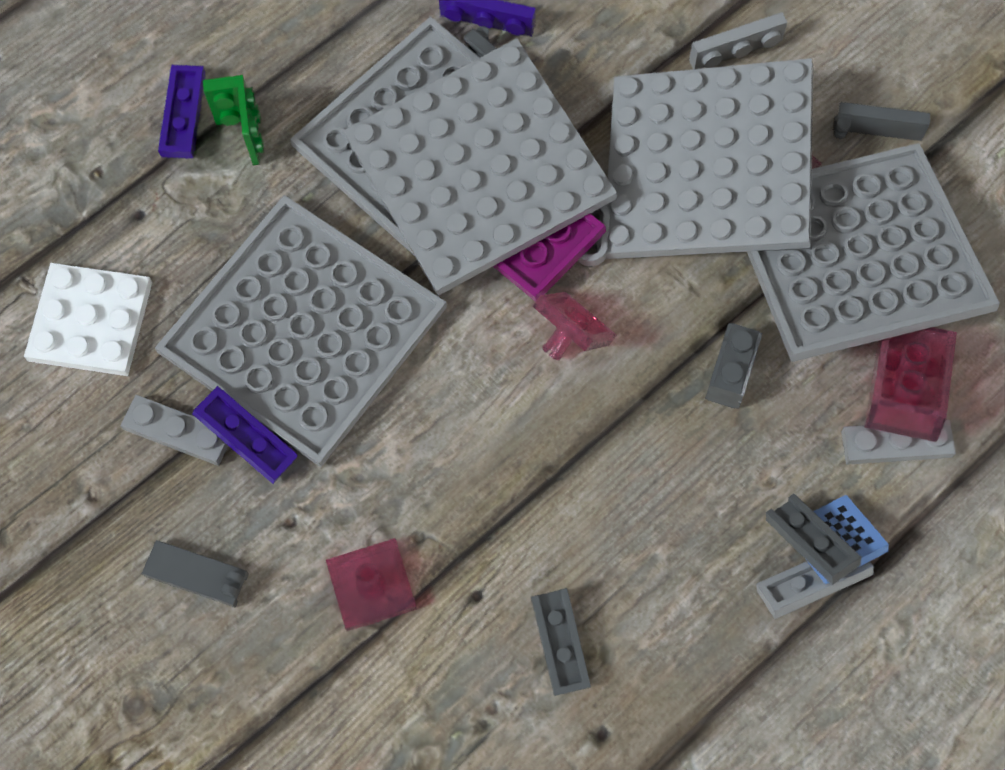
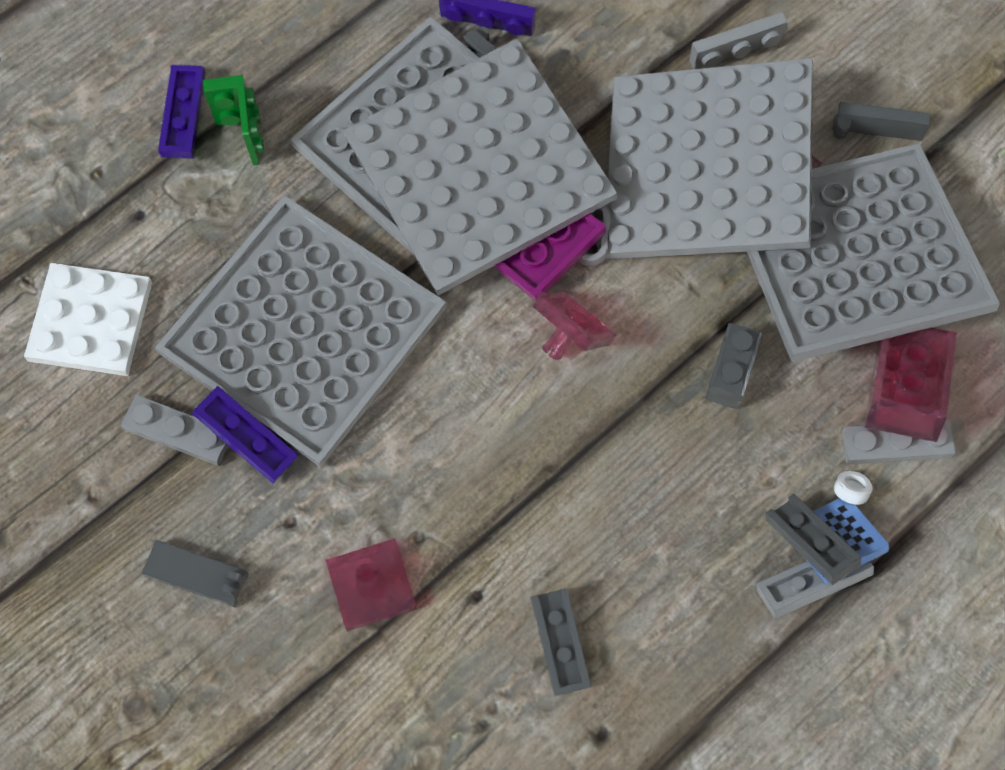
(853, 487): none -> white tile

